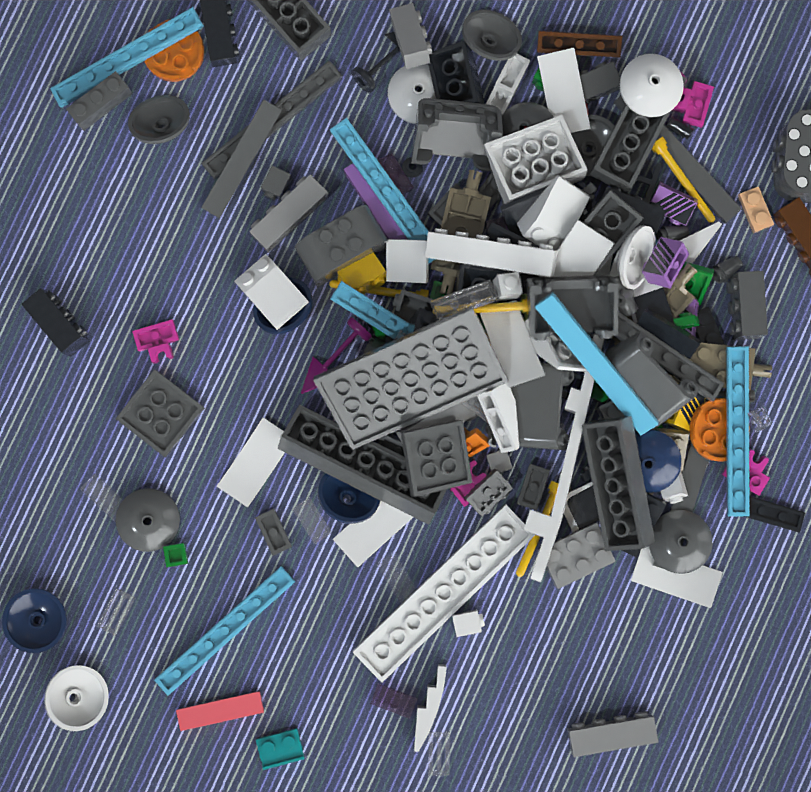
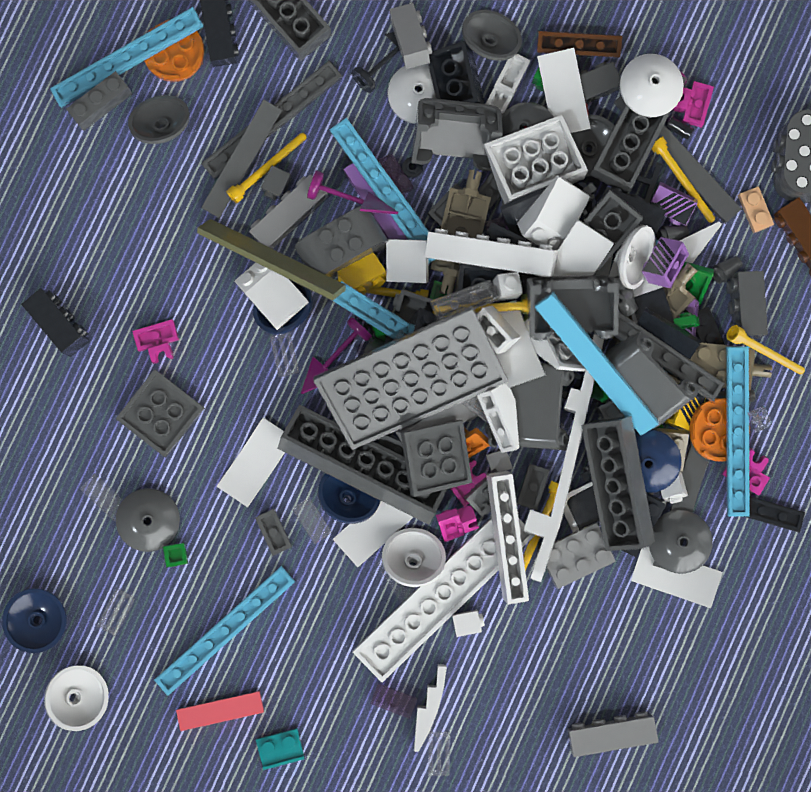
(236, 192): none -> yellow piece
(271, 259): none -> olive tile
(280, 337): none -> clear tile
(370, 204): none -> magenta piece
(417, 547): none -> white dish
(455, 521): none -> dark pink plate
(497, 329): none -> white brick
(507, 537): none -> white brick
(738, 335): none -> yellow piece

